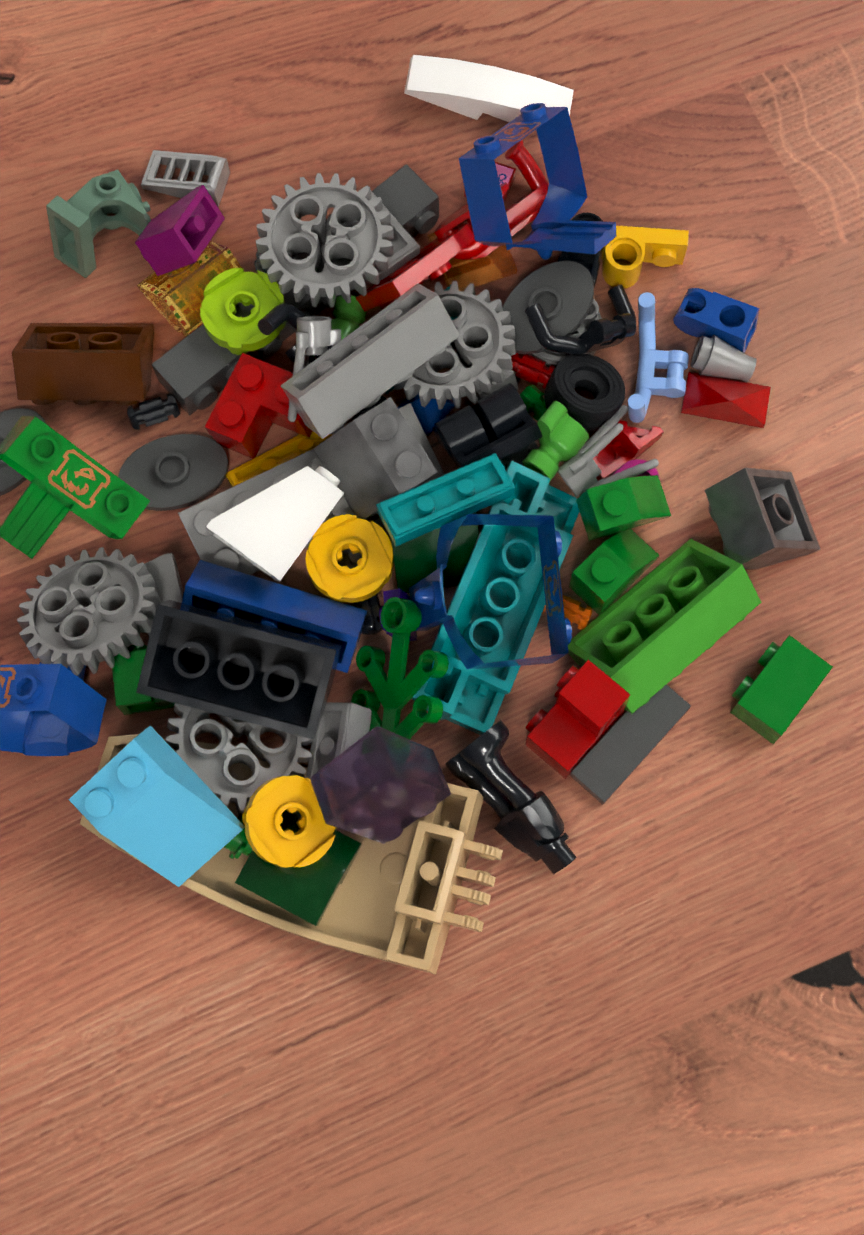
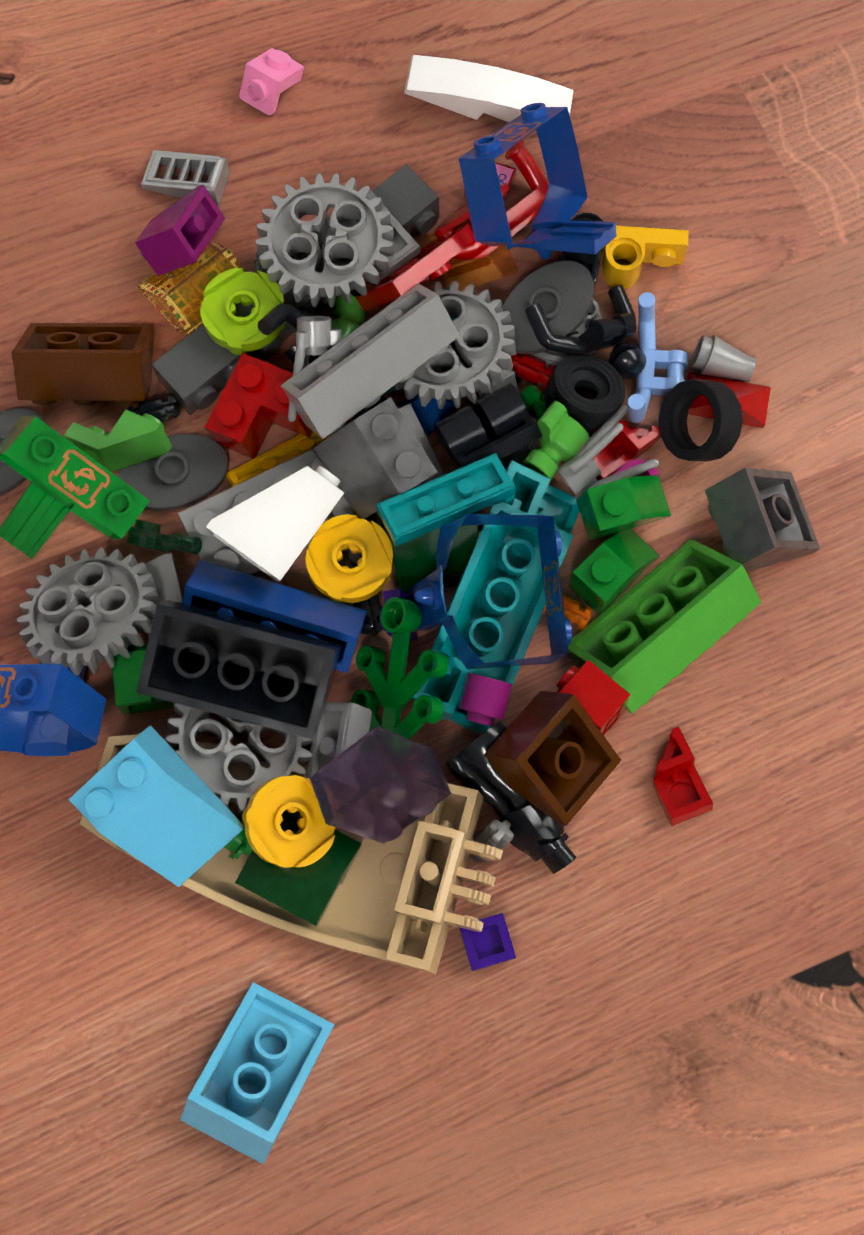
(85, 214): sand green tile -> none
(128, 443): none -> bright green slope
(148, 536): none -> clear green plate
(256, 1073): none -> medium azure slope
(267, 78): none -> bright pink bracket
(484, 698): none -> magenta plate
(489, 946): none -> dark purple plate
(496, 835): none -> light grey piece
(553, 755): none -> reddish brown slope
(627, 360): none -> black hinge
(629, 744): dark grey tile -> none
(679, 783): none -> red slope
(718, 315): blue leg -> none
(726, 423): none -> black tyre
(780, 689): green brick -> none

